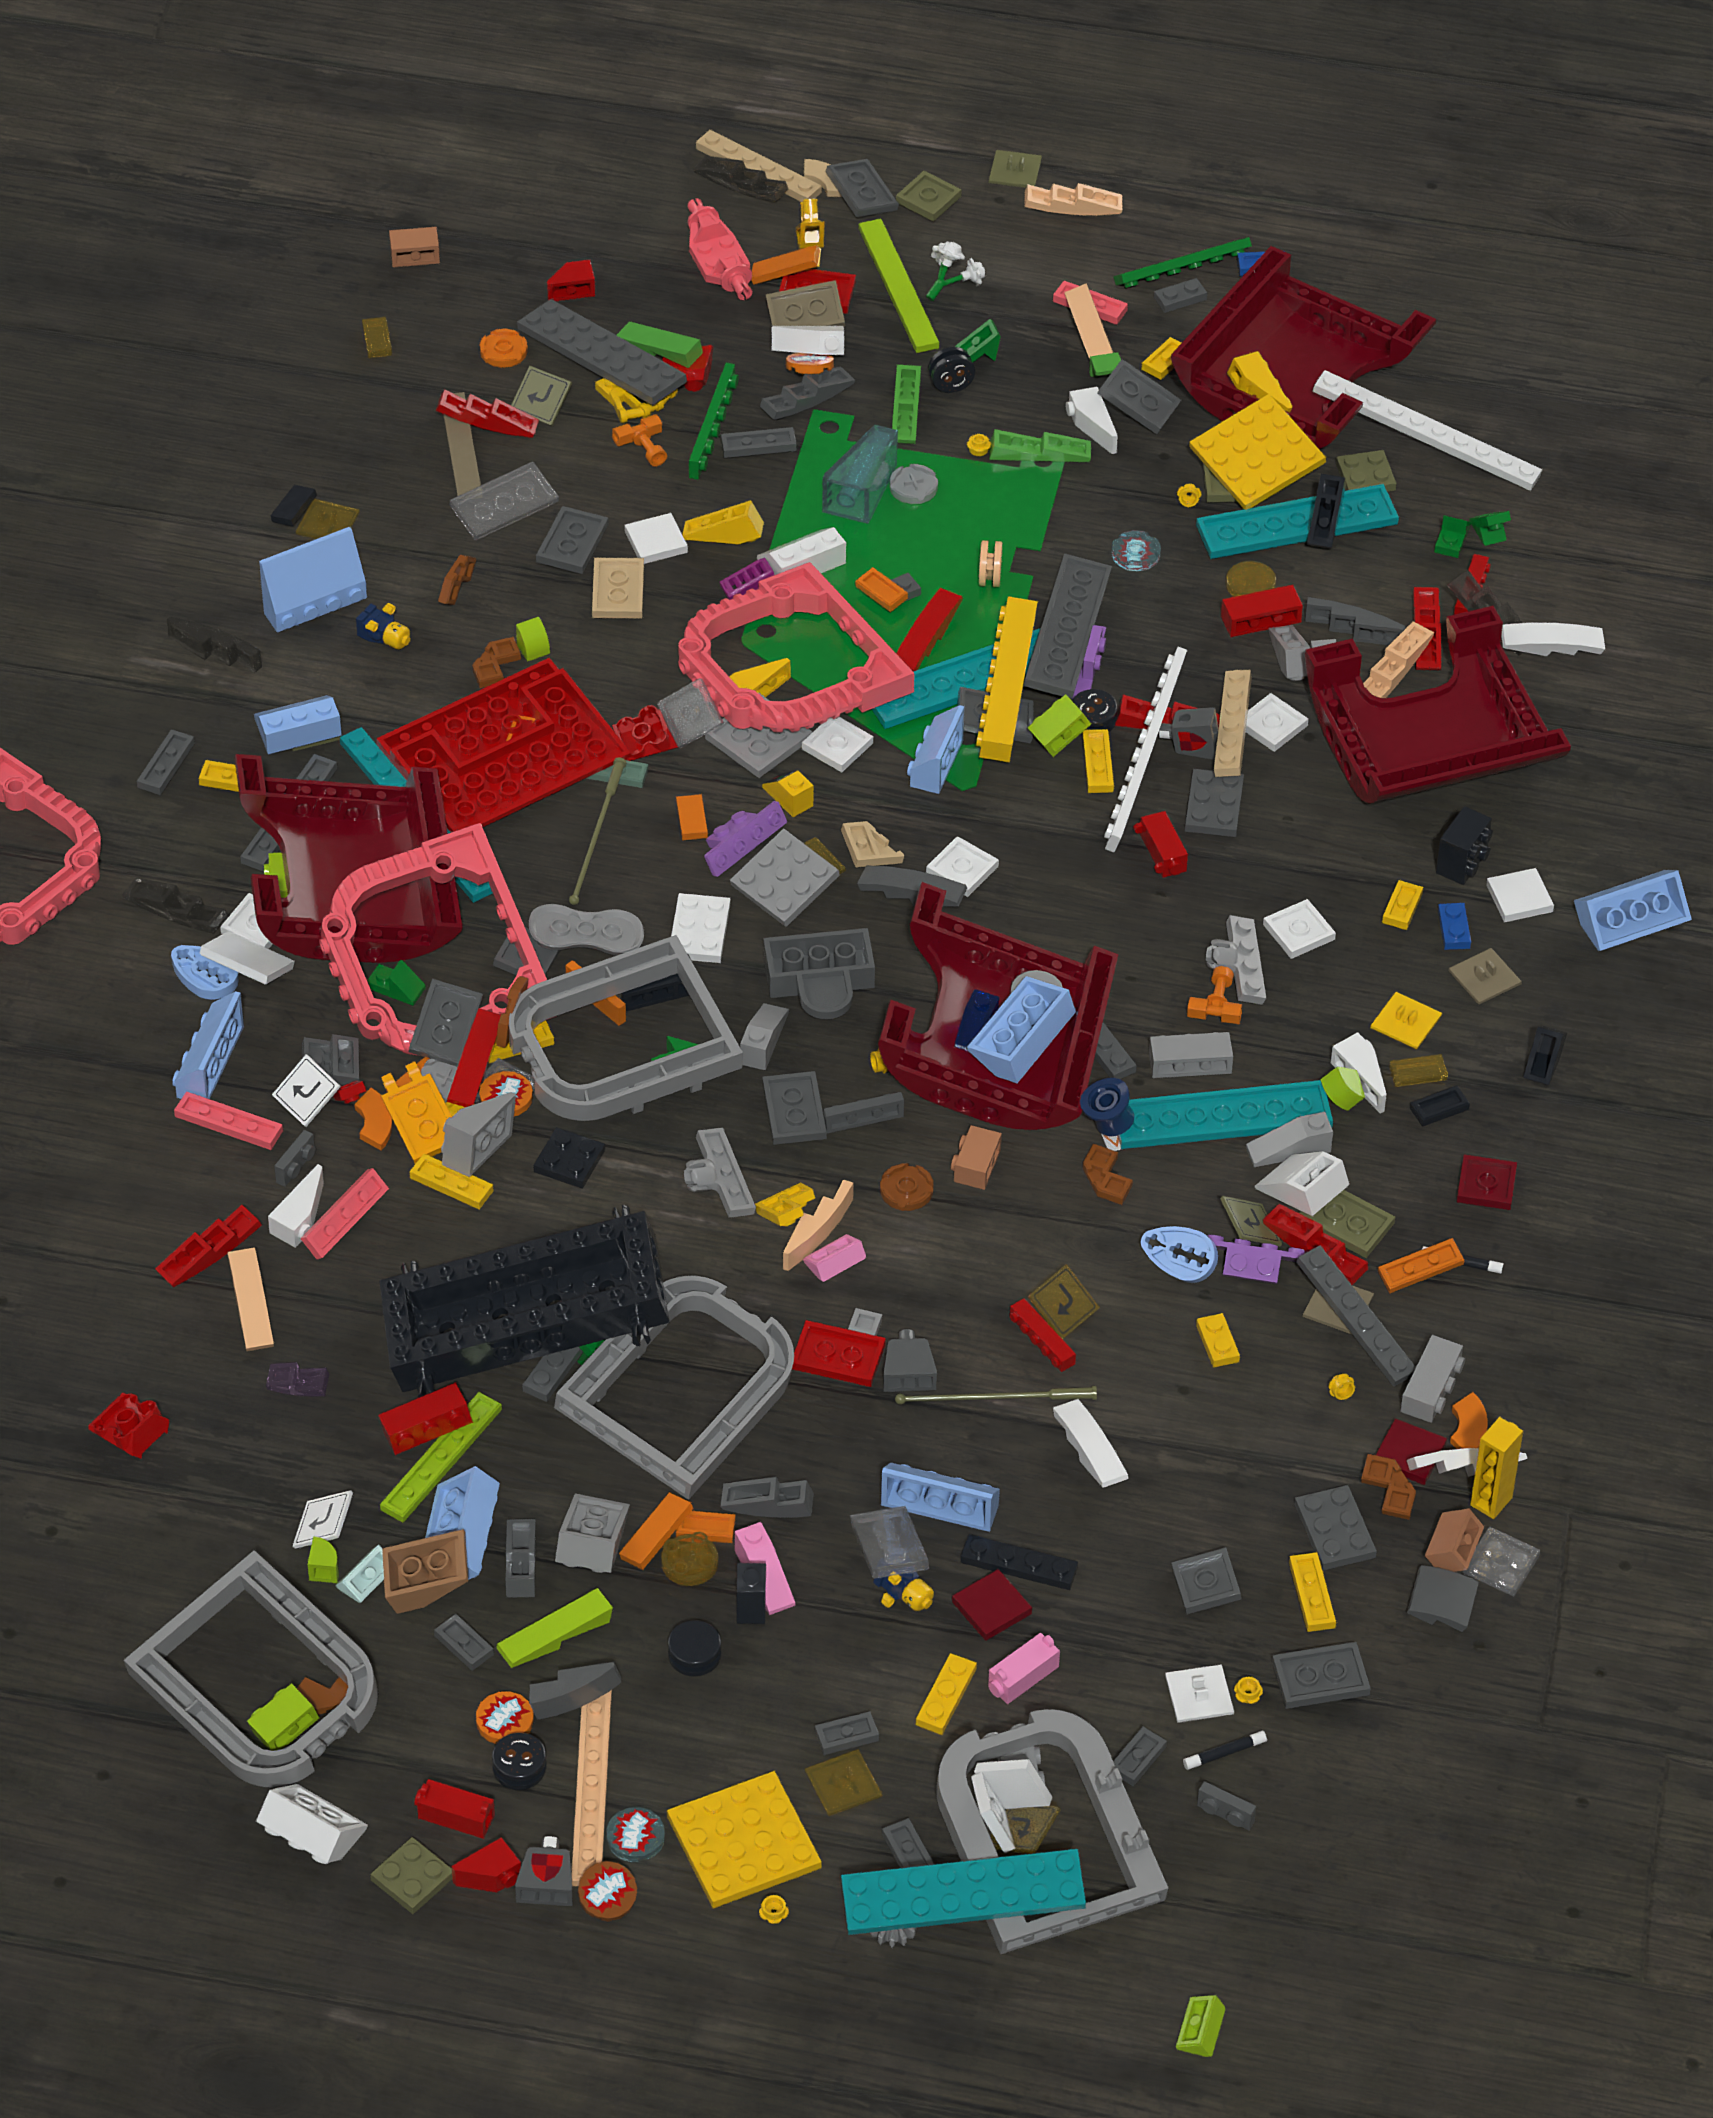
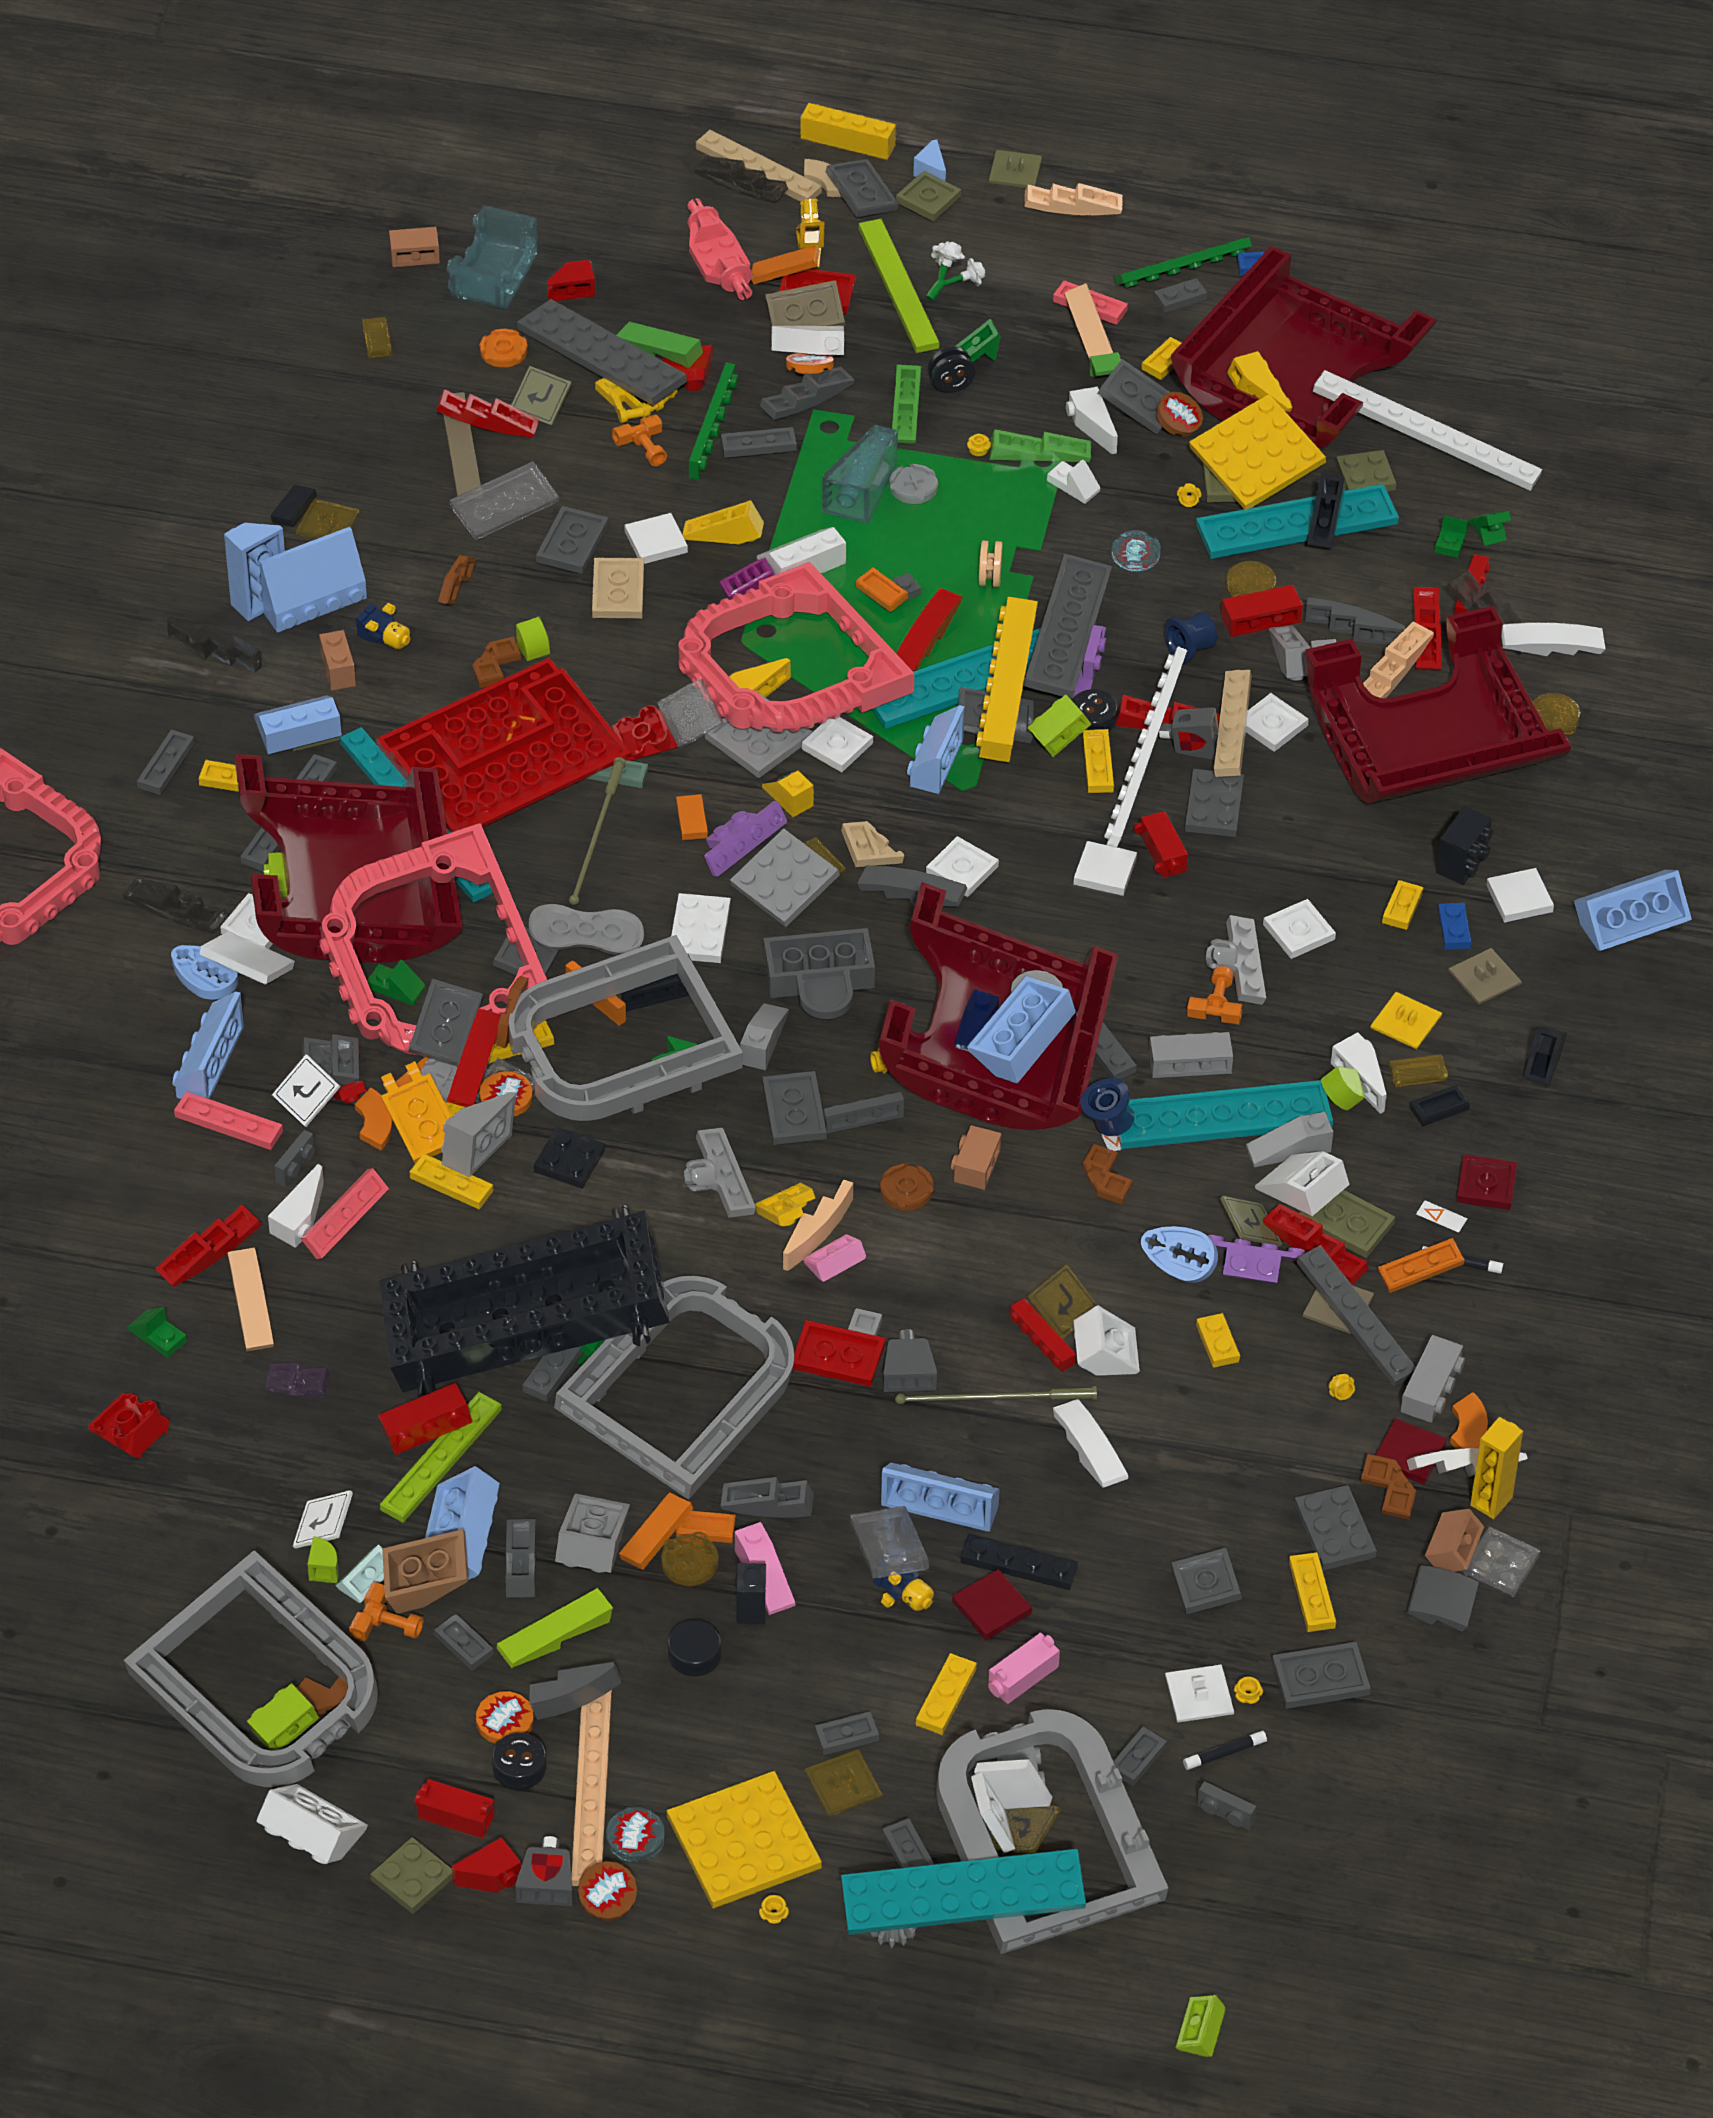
(158, 1332): none -> green slope
(244, 550): none -> light blue slope
(337, 660): none -> nougat brick
(376, 1613): none -> orange bar
(497, 258): none -> clear light blue windscreen
(848, 131): none -> yellow brick
(930, 161): none -> light blue slope
(1075, 480): none -> white slope
(1105, 868): none -> white tile
(1105, 1343): none -> white slope
(1179, 414): none -> tile
(1190, 634): none -> dark blue piece
(1441, 1216): none -> white sticker
(1558, 712): none -> clear yellow tile

